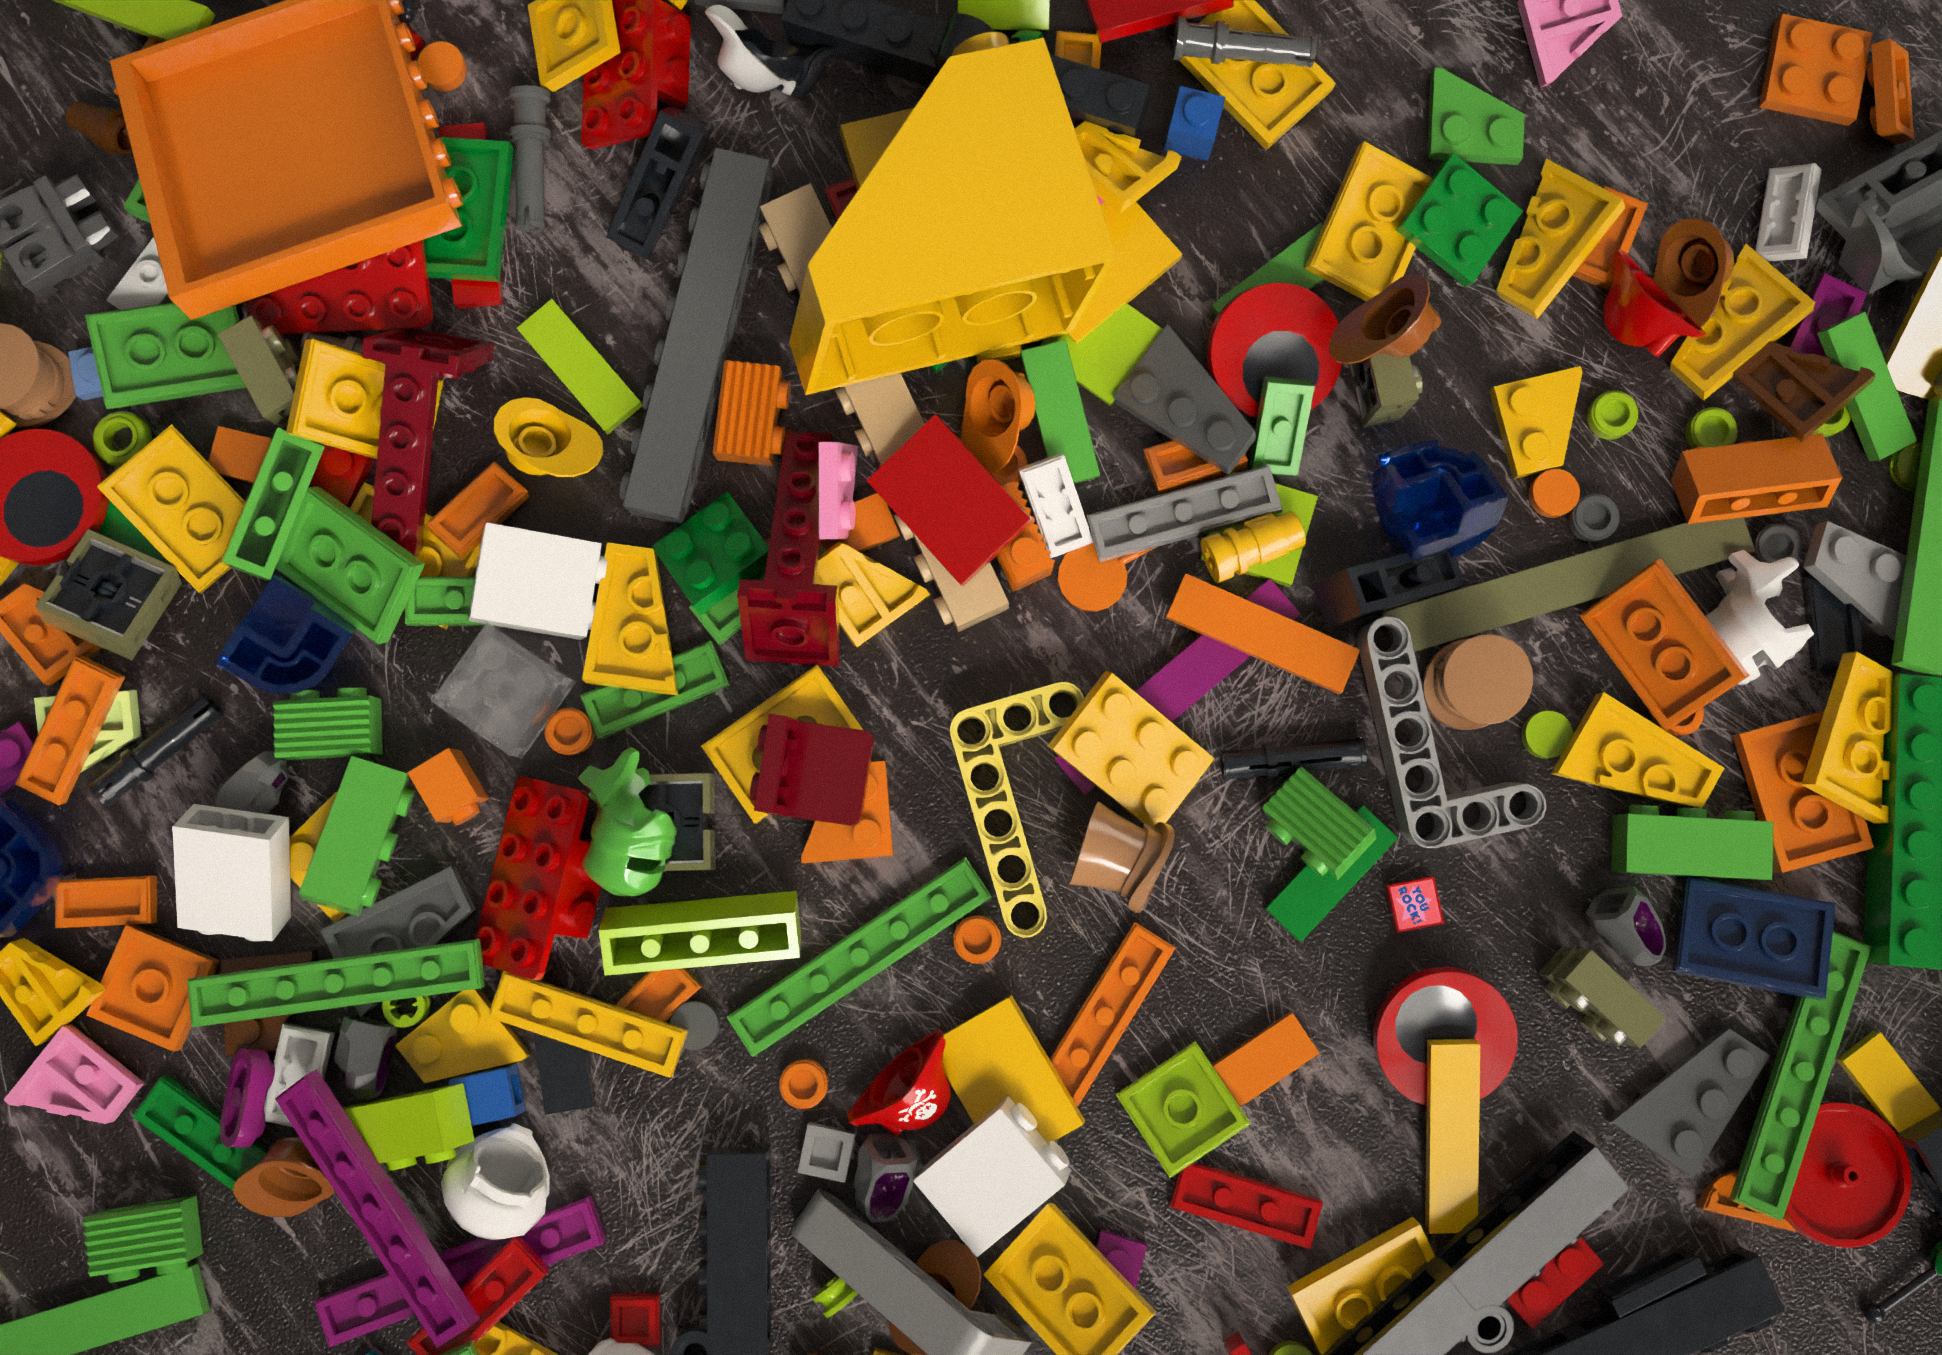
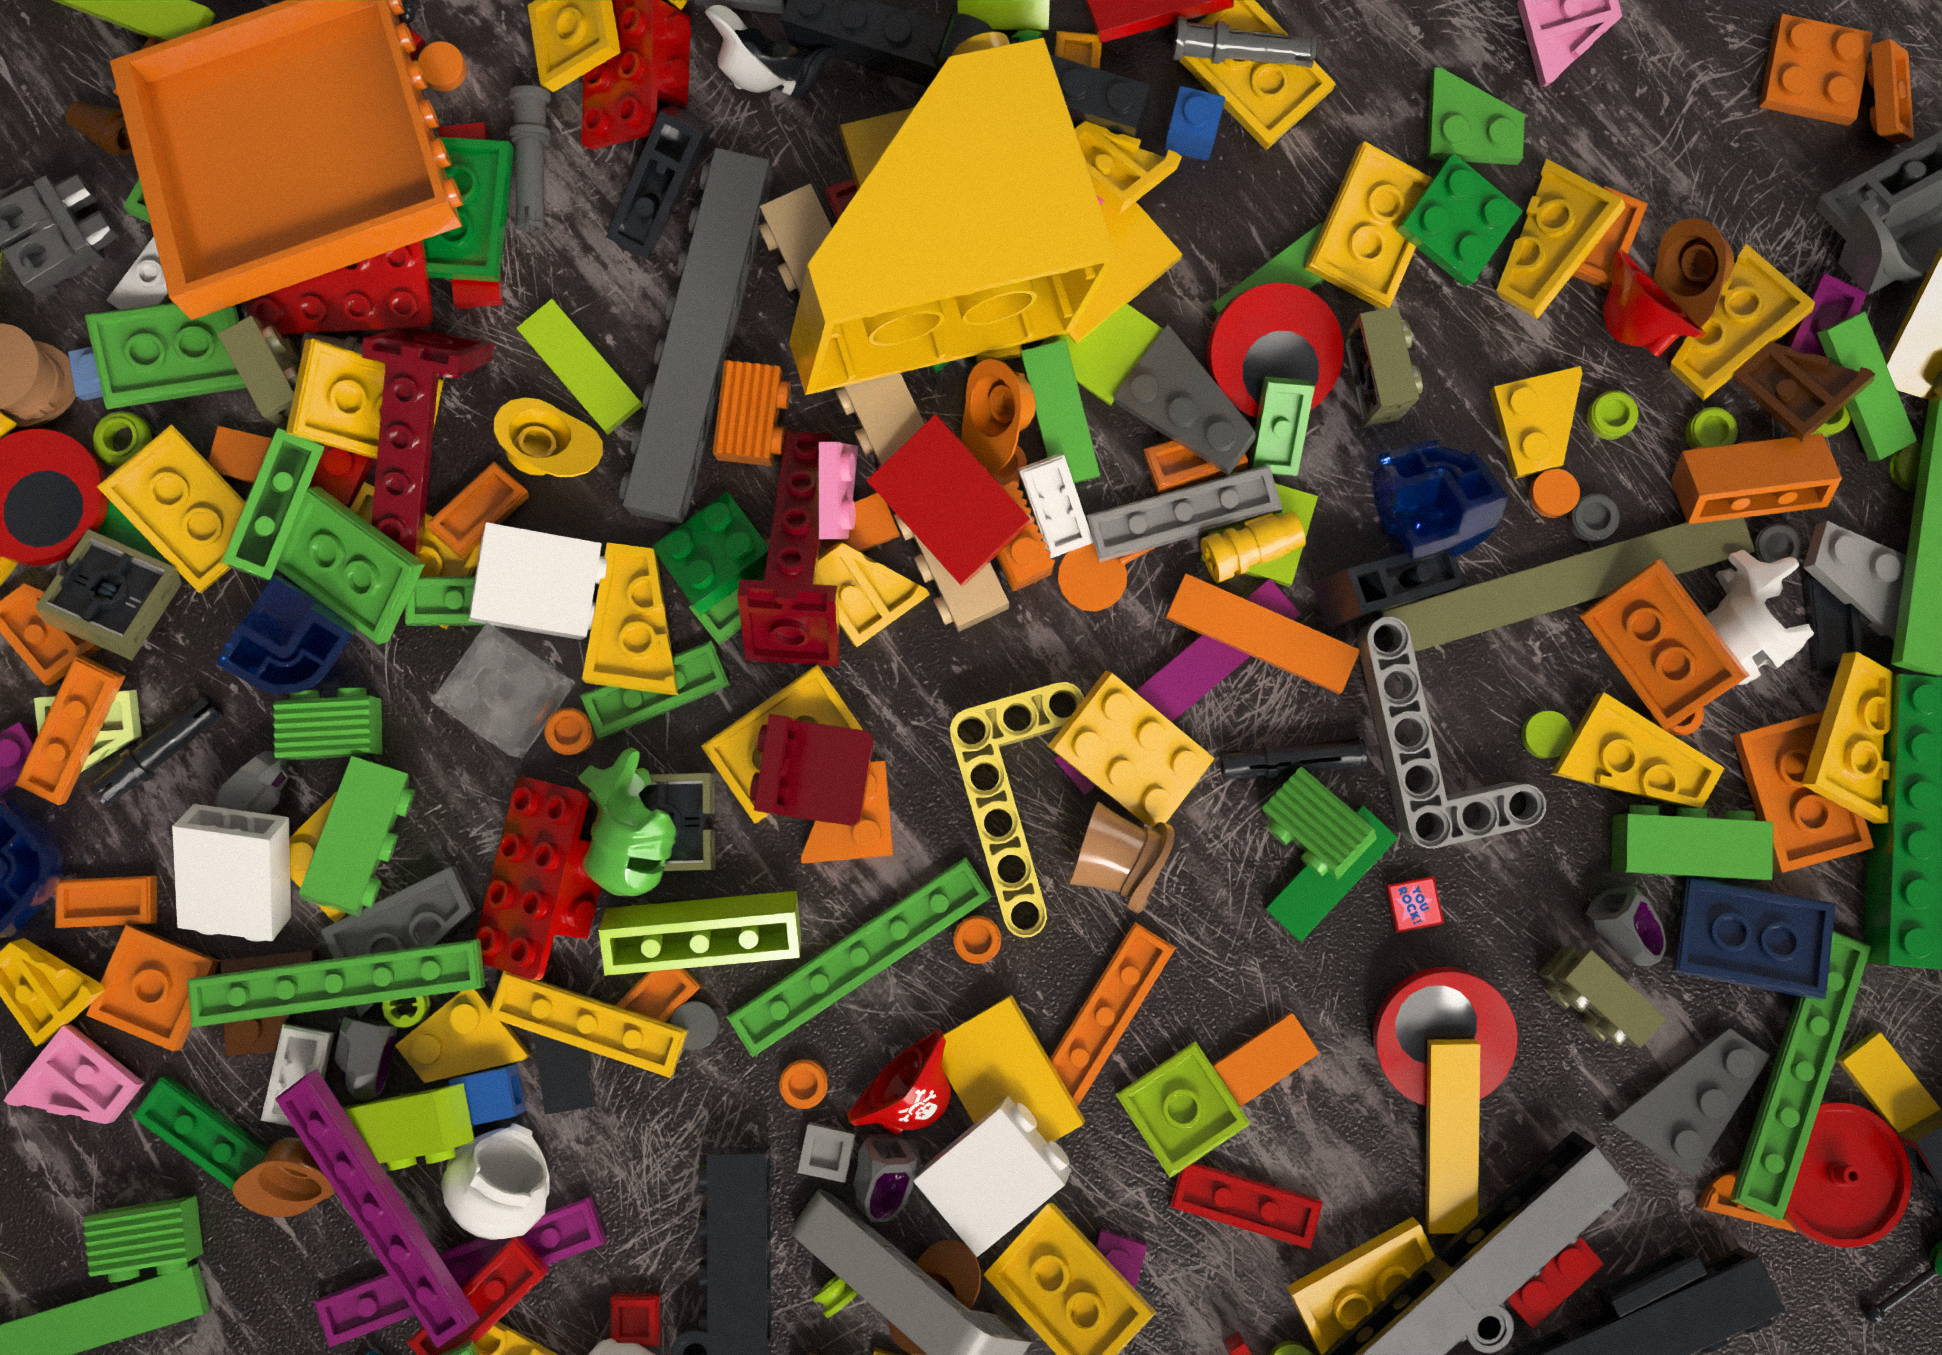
(244, 1099): magenta plate -> none
(449, 787): orange brick -> none
(1388, 324): dark orange piece -> none
(1477, 682): medium nougat hat -> none
(1788, 212): white plate -> none

